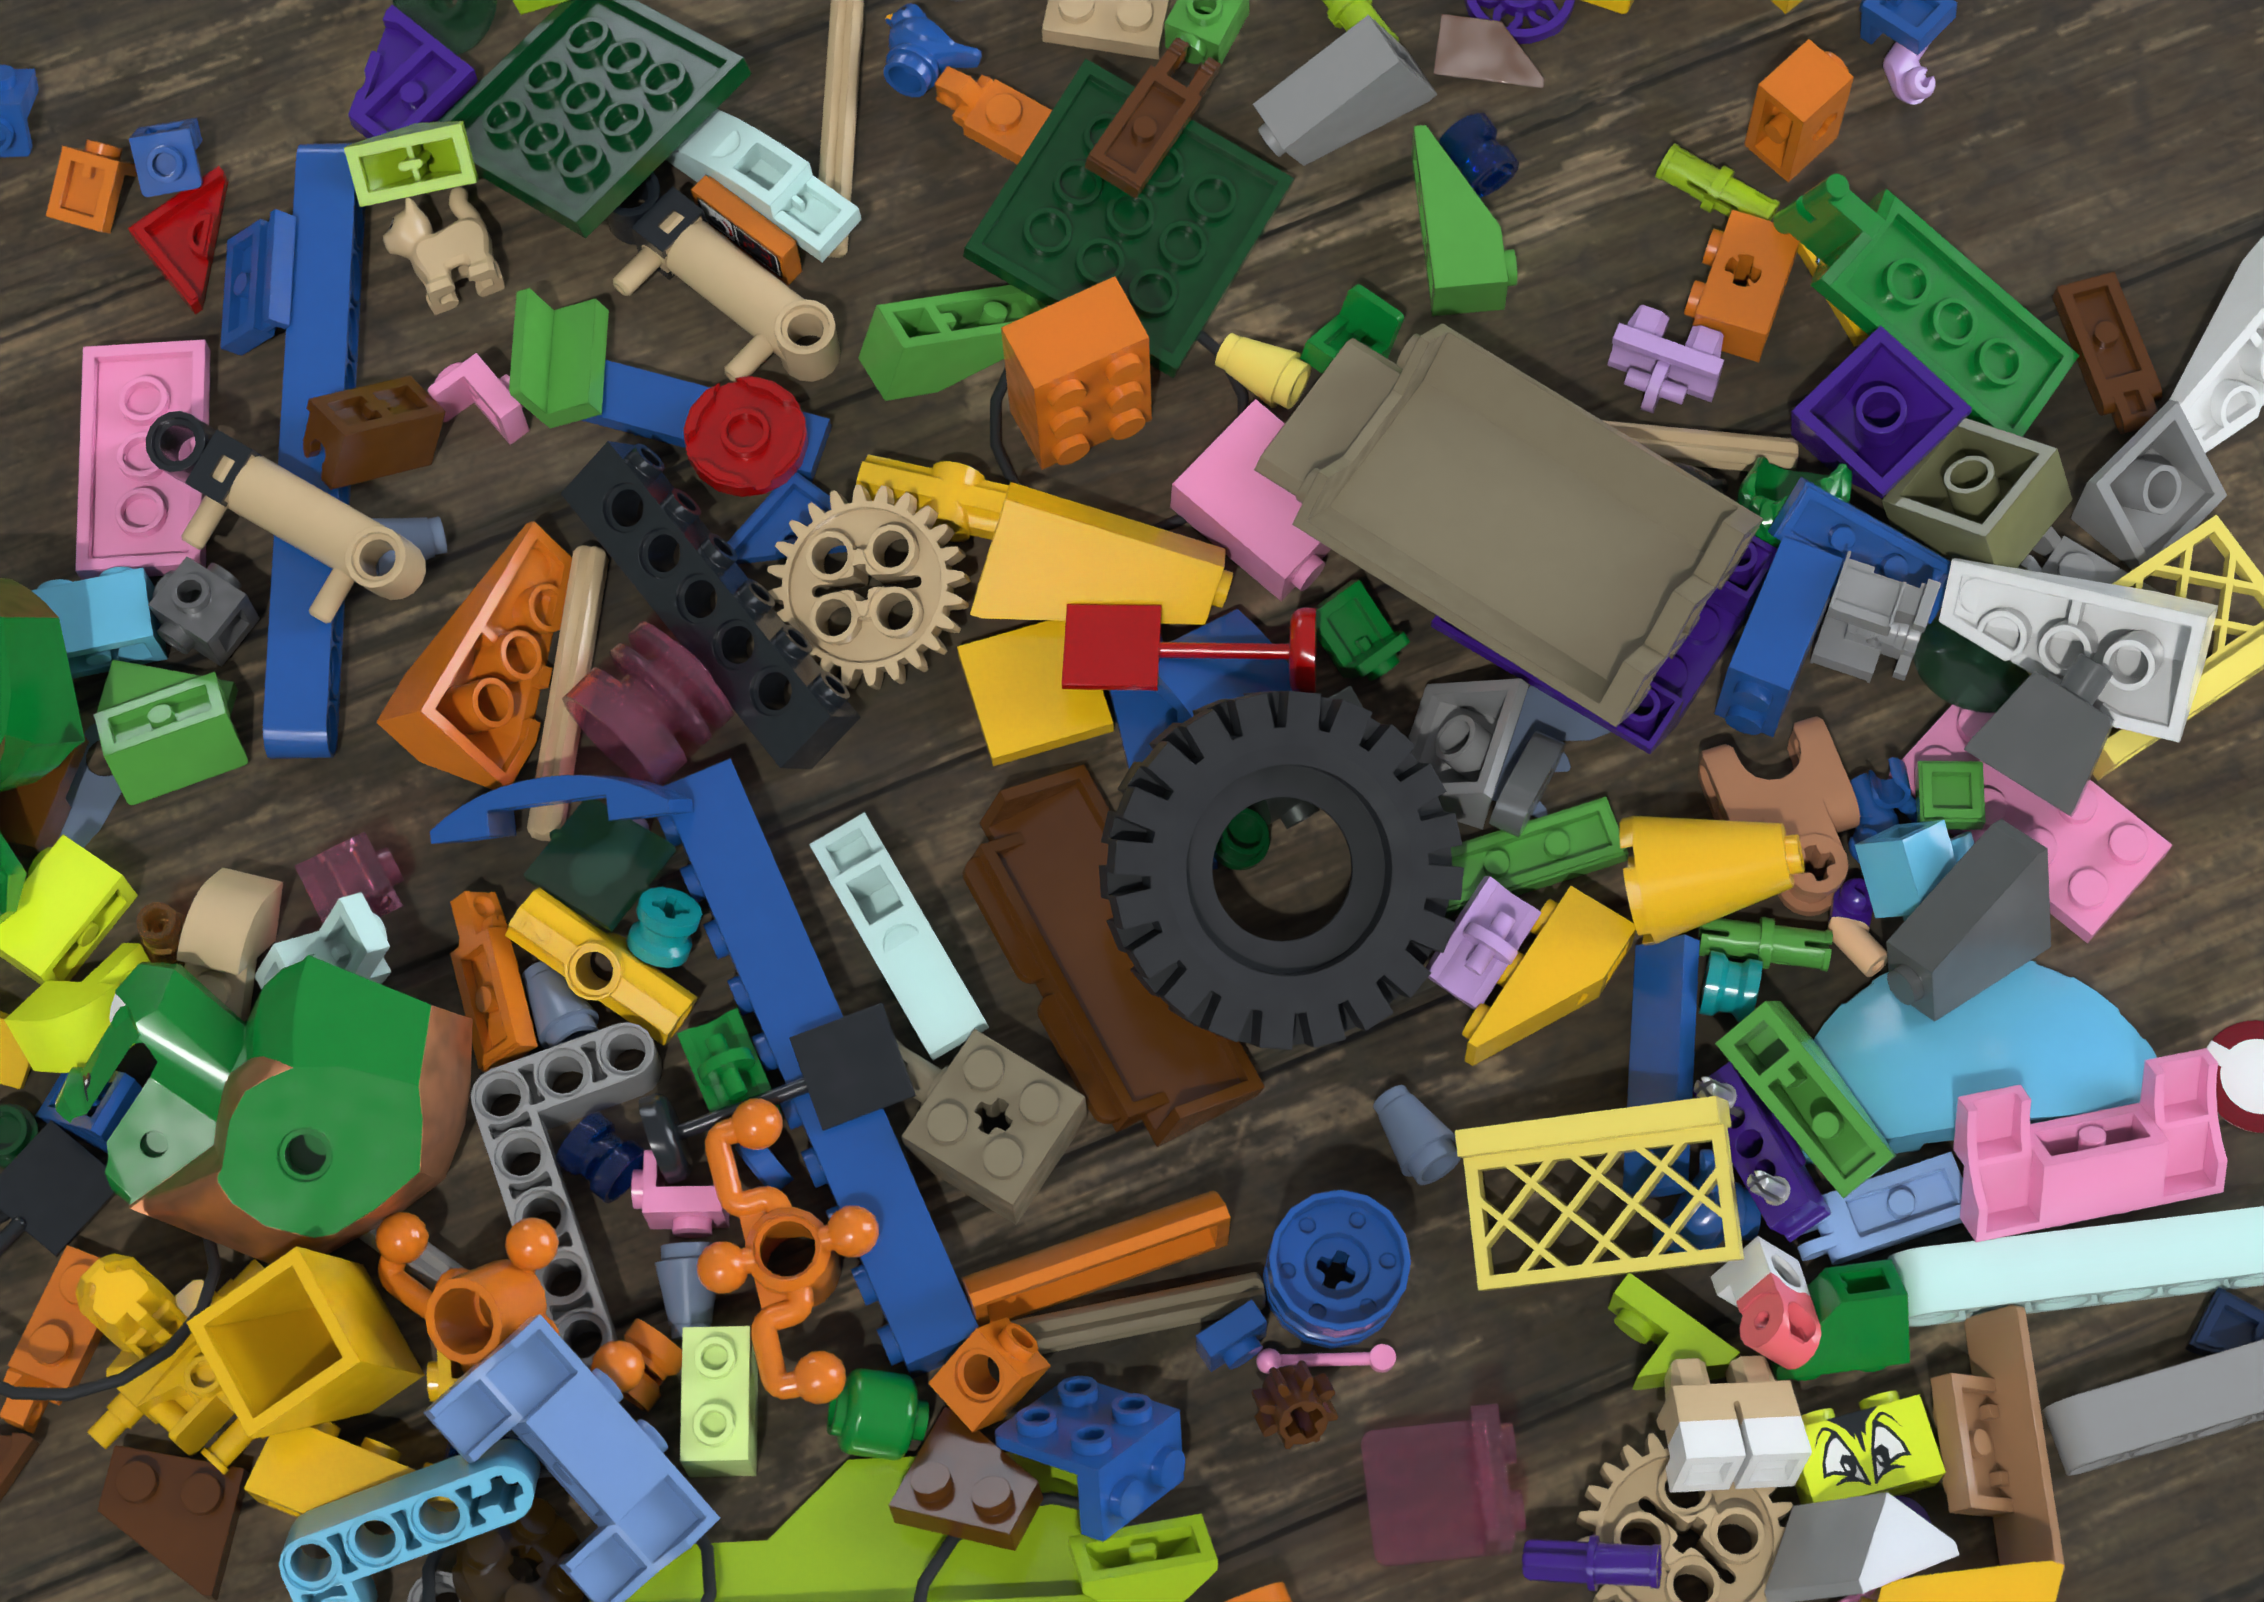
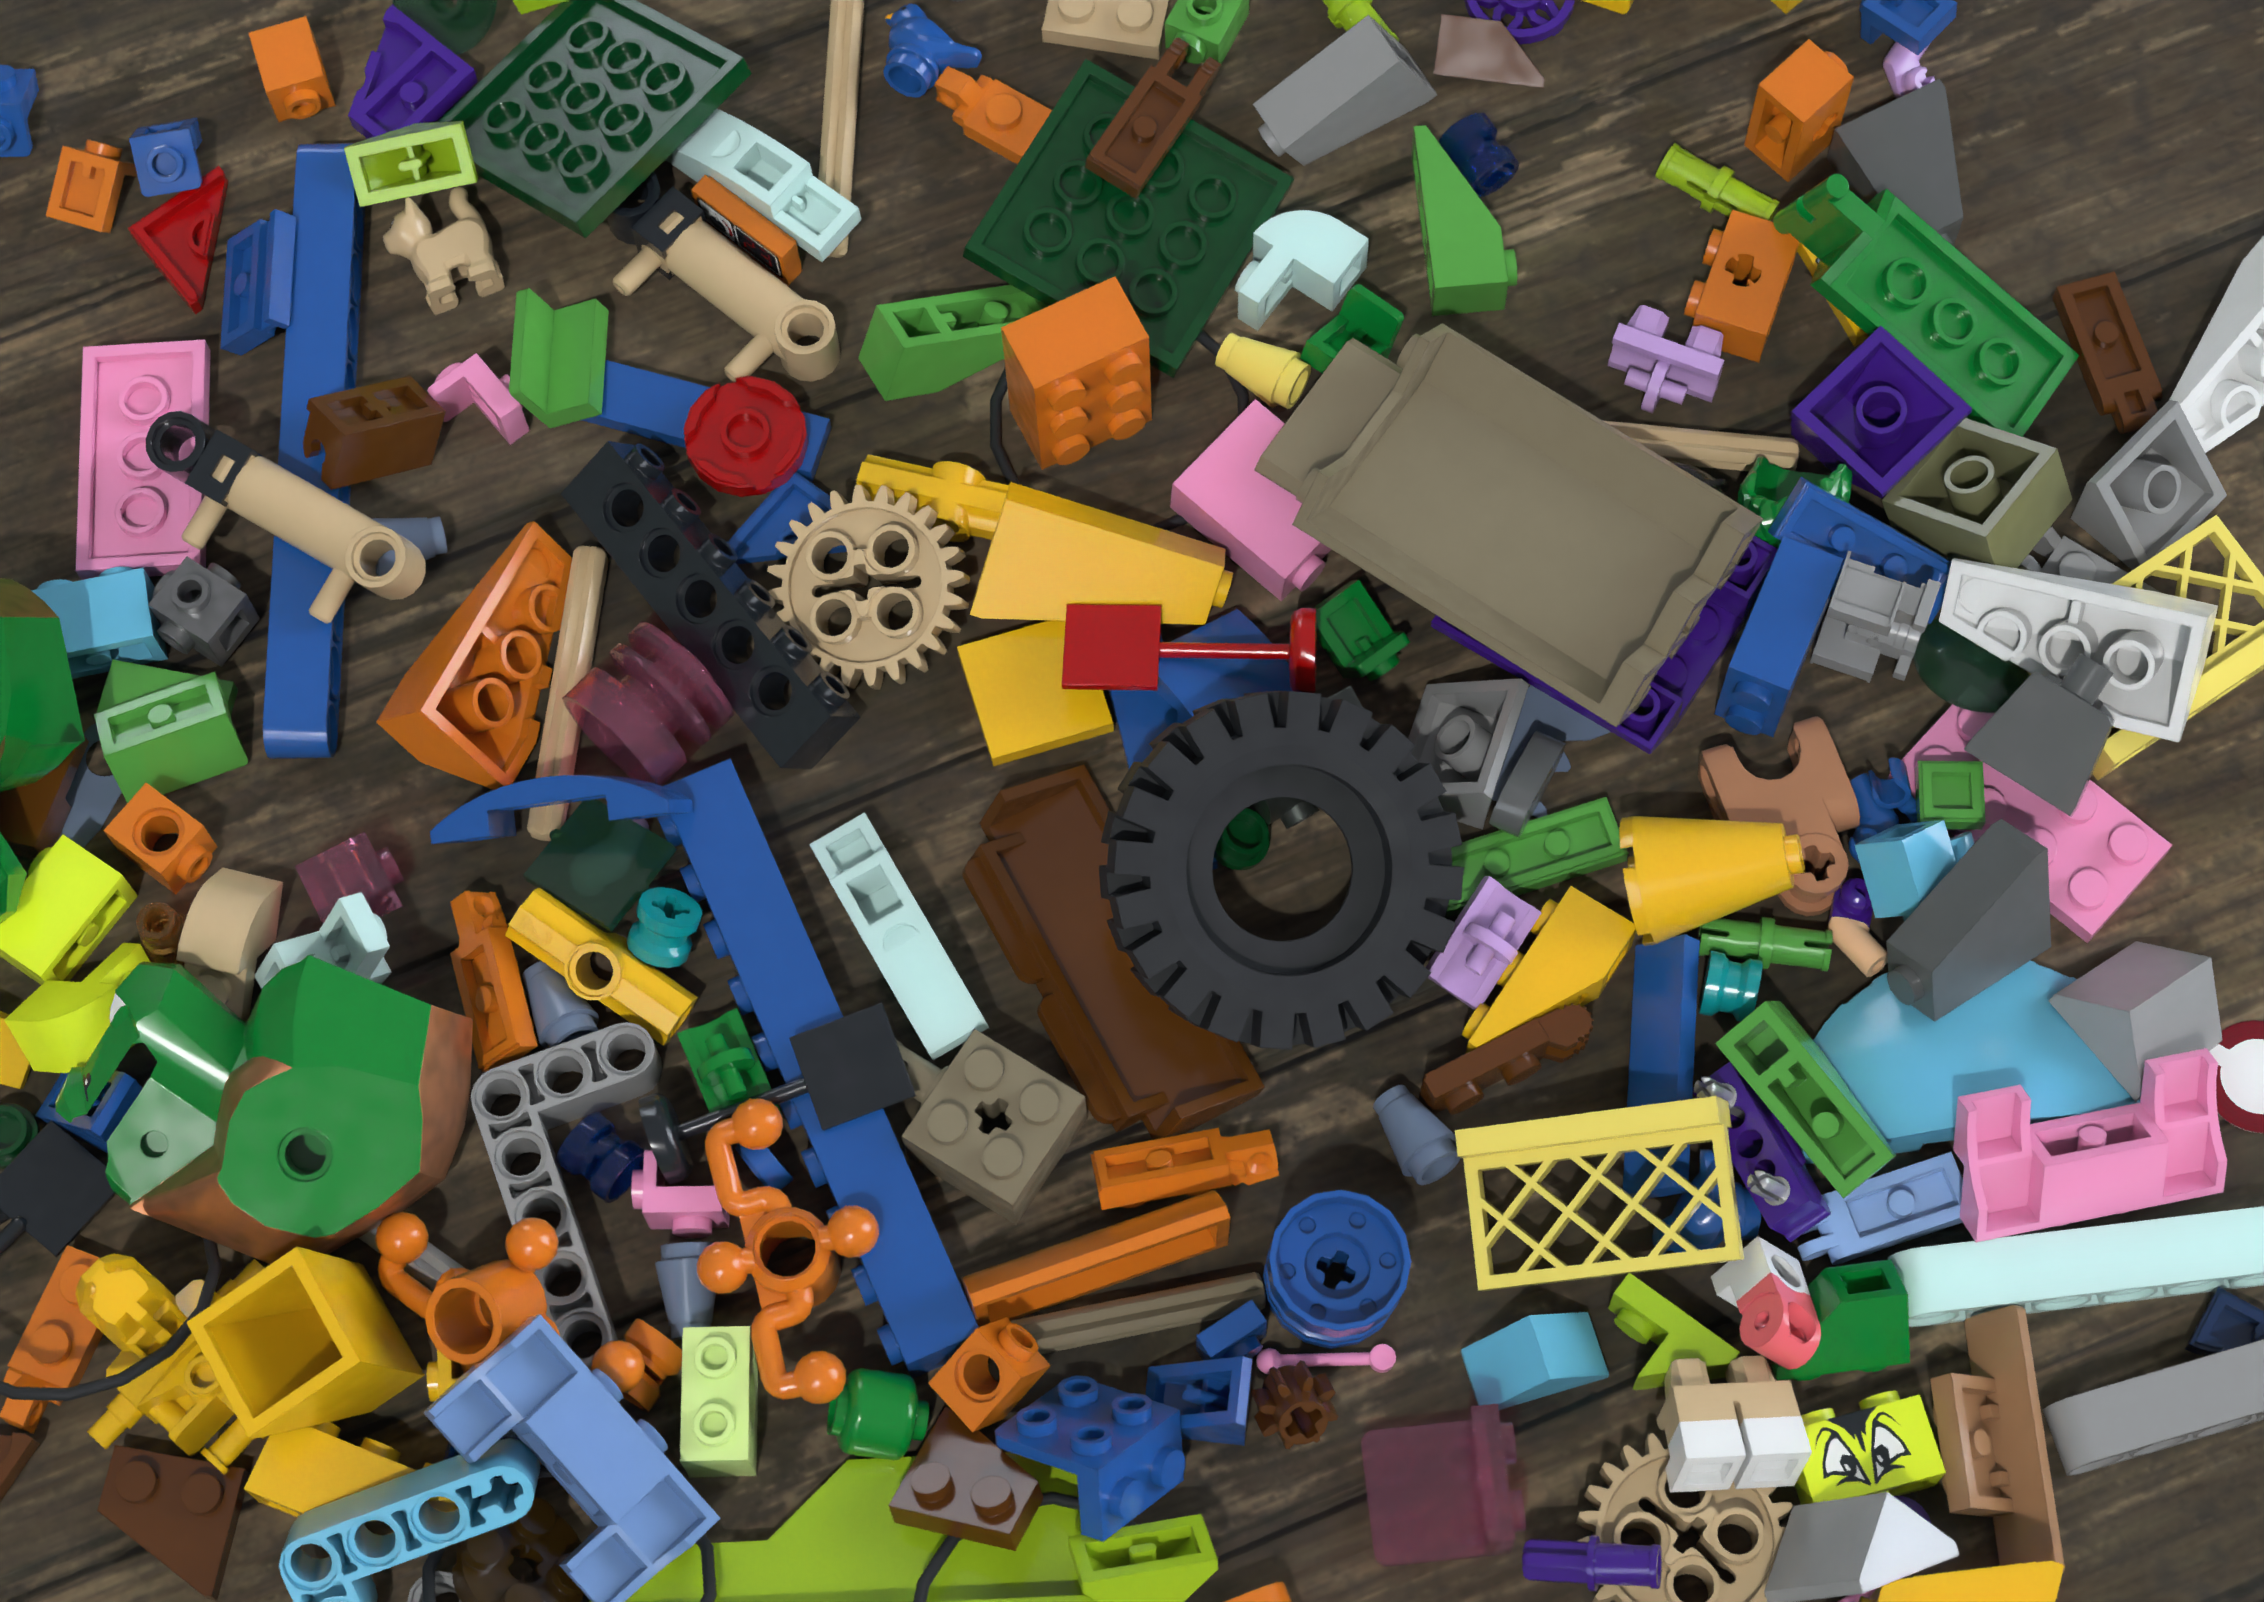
(151, 817): none -> orange brick
(292, 69): none -> orange brick
(1181, 1166): none -> orange hinge
(1209, 1394): none -> blue slope
(1304, 253): none -> light aqua brick
(1508, 1057): none -> reddish brown hinge
(1534, 1359): none -> medium azure slope
(1909, 153): none -> dark grey slope
(2143, 1008): none -> light grey slope

